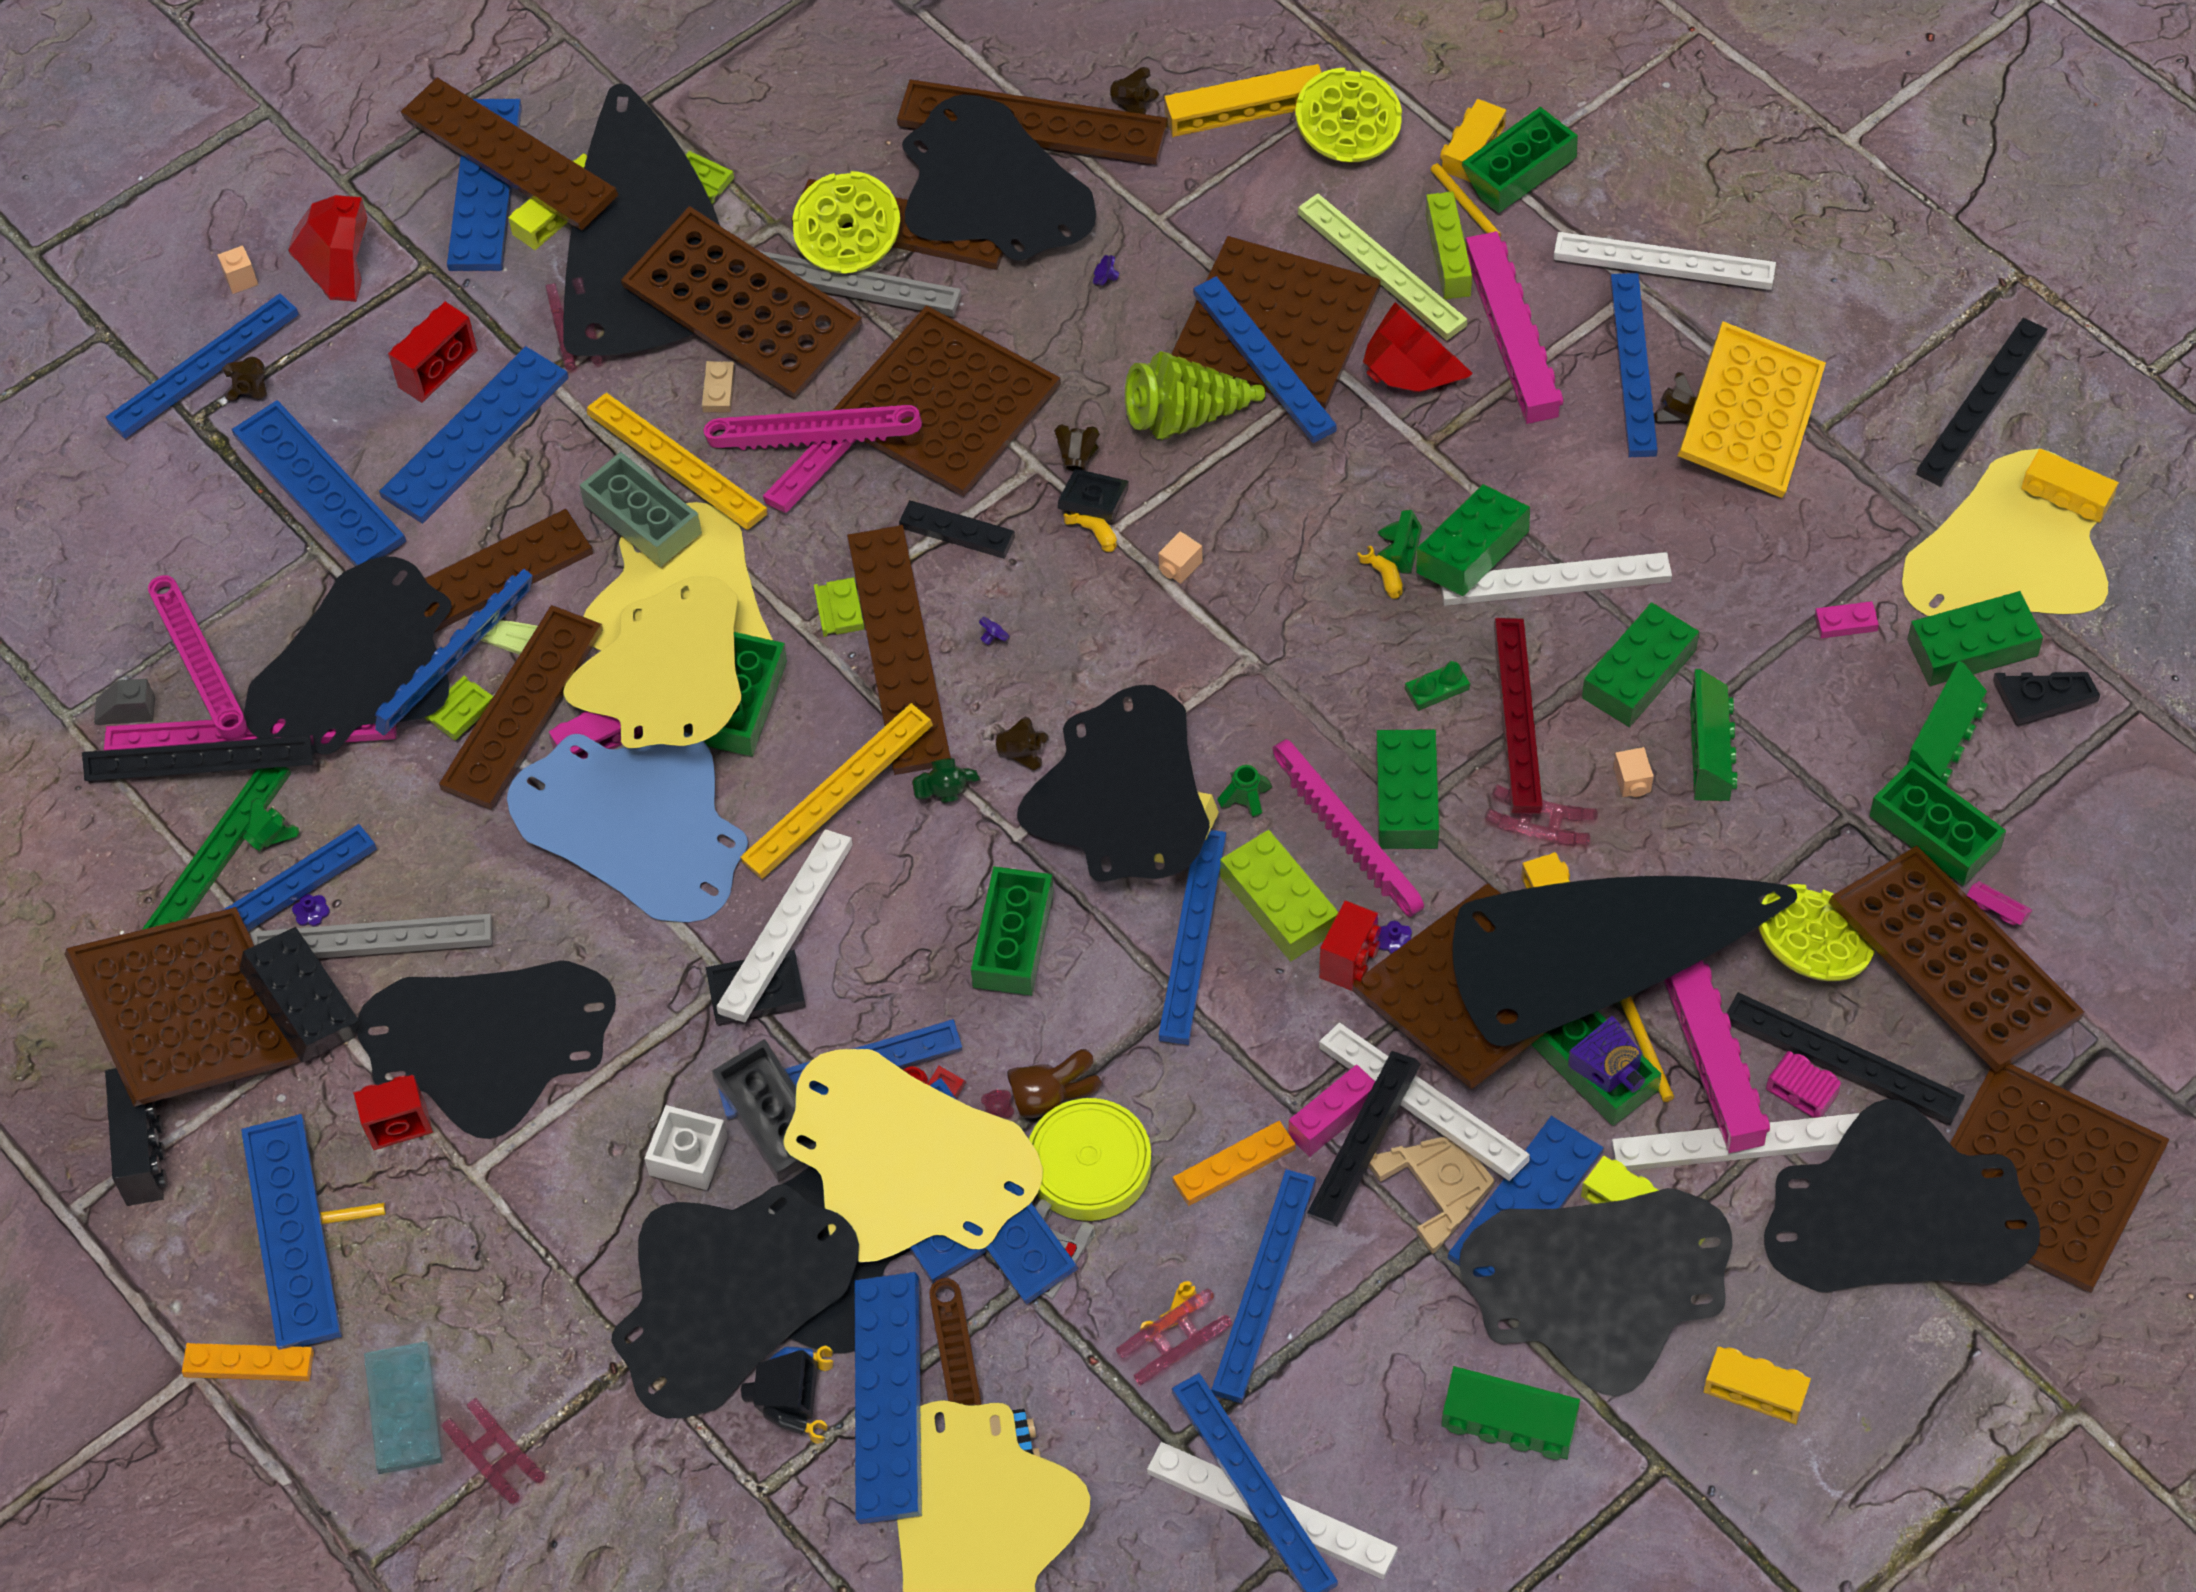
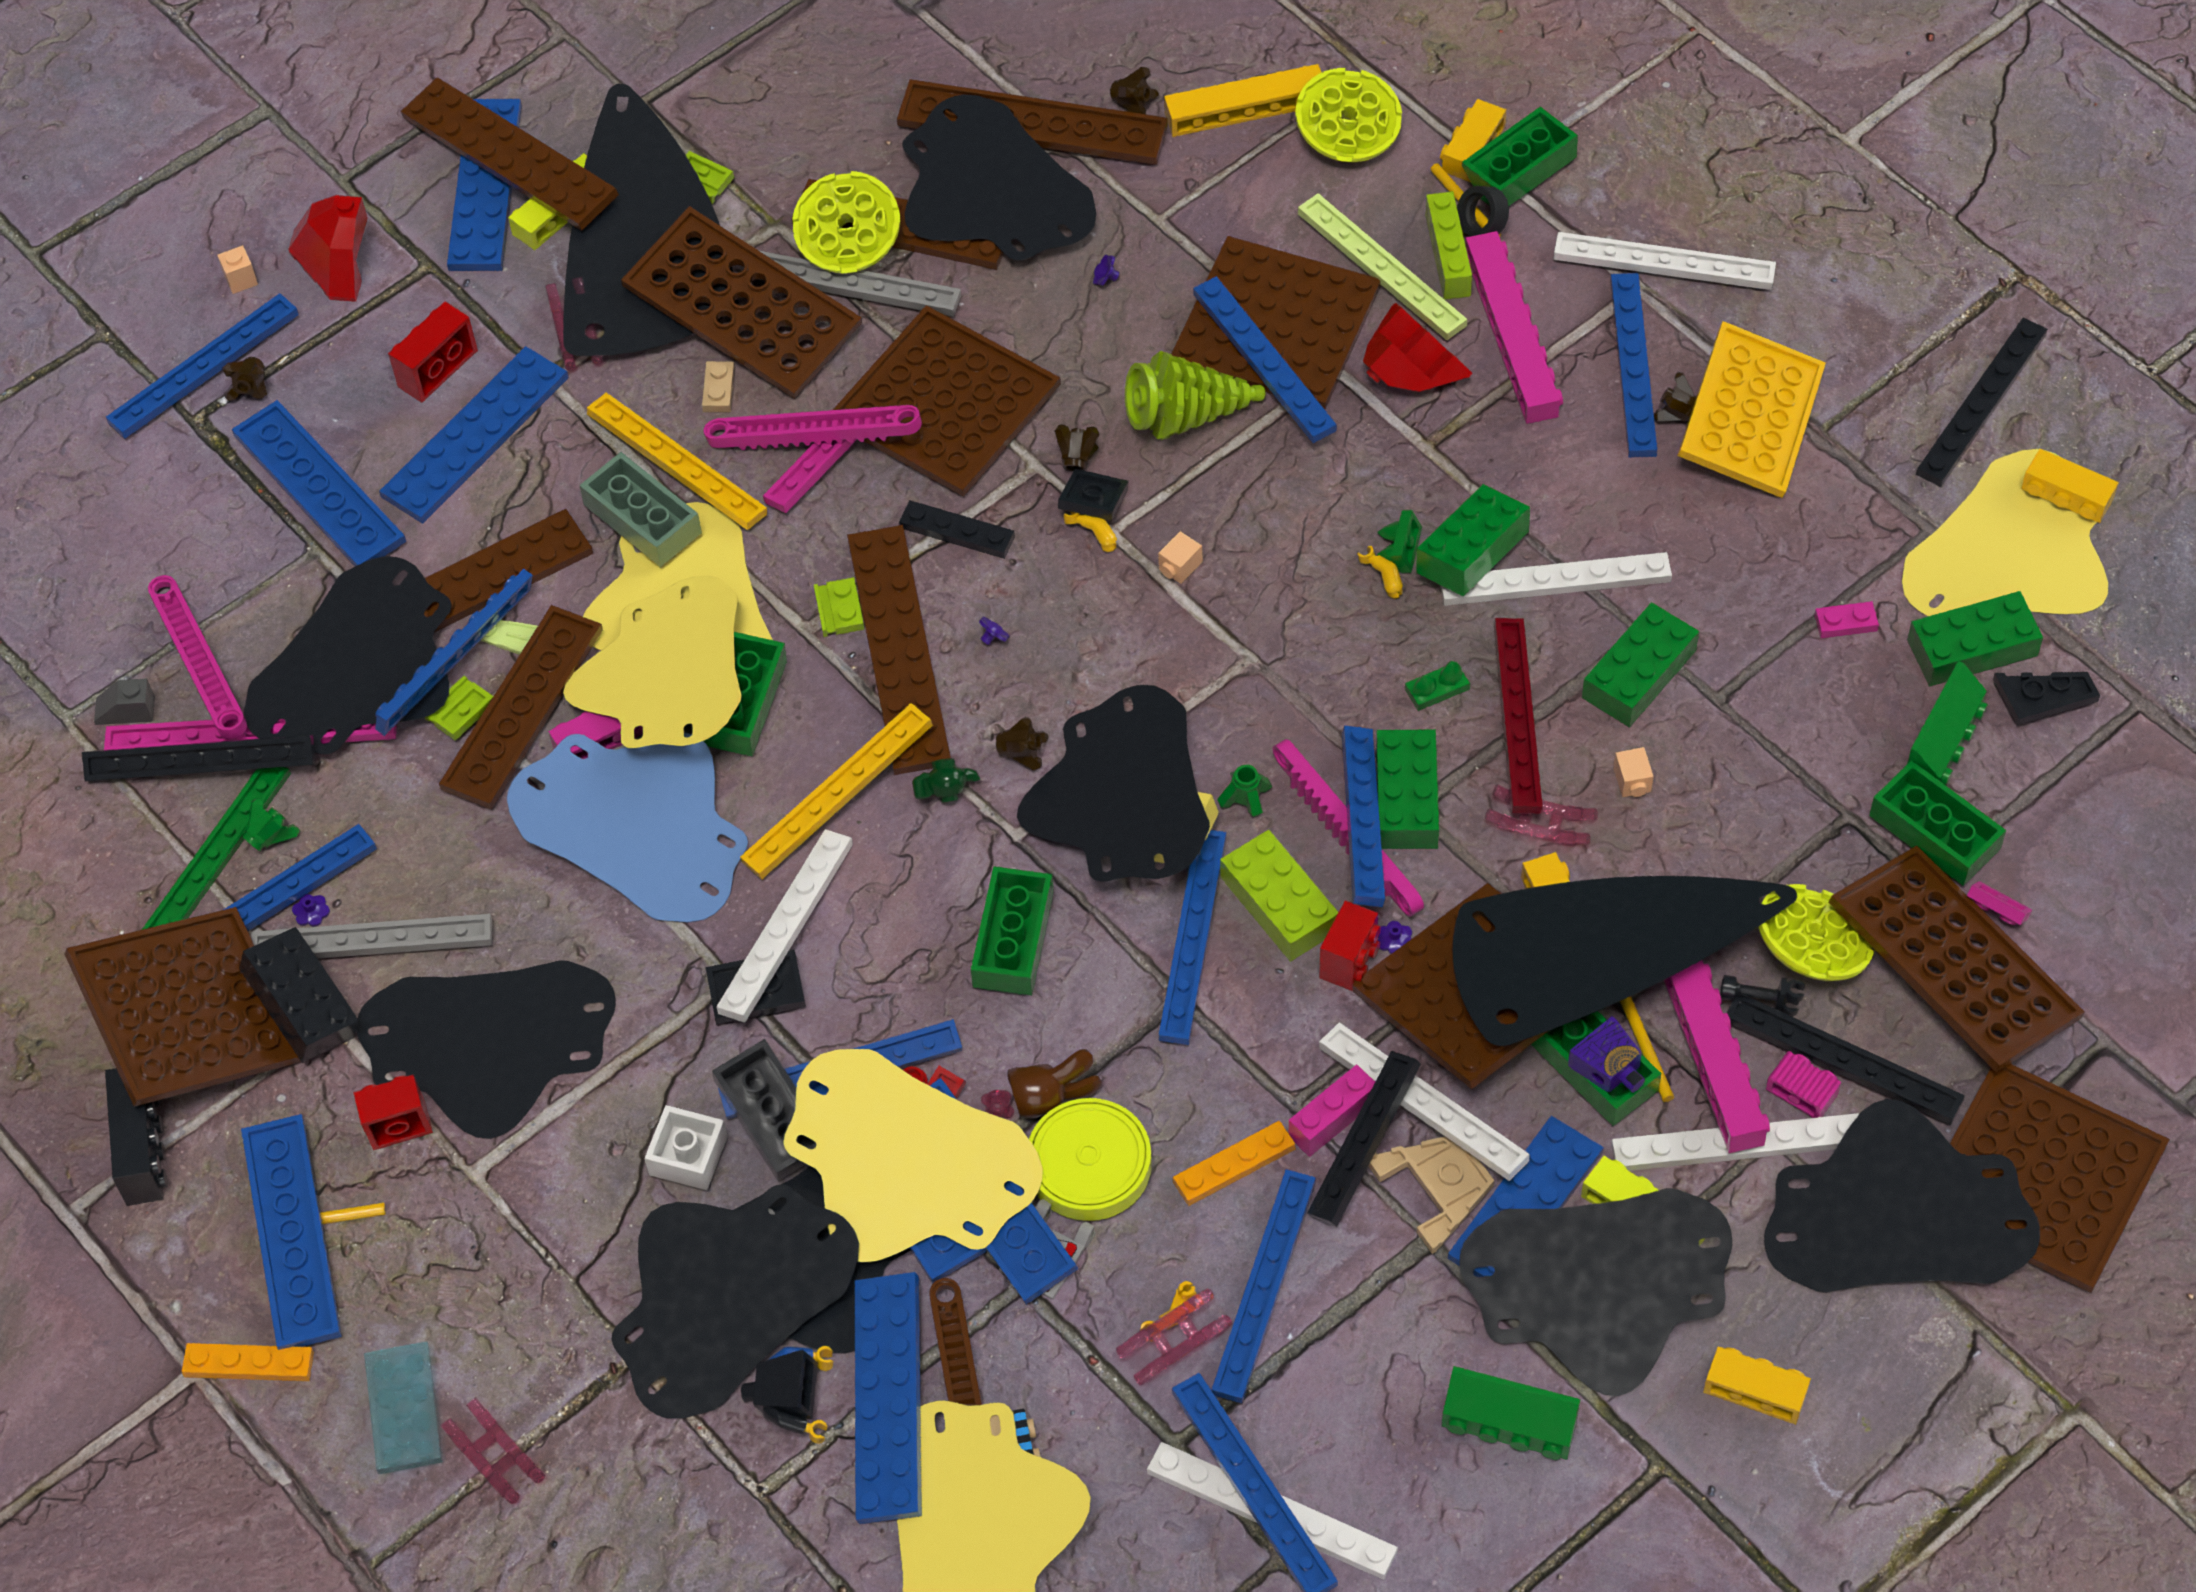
(1363, 816): none -> blue plate
(1498, 214): none -> black tyre
(1711, 739): green slope -> none
(1780, 996): none -> black bar

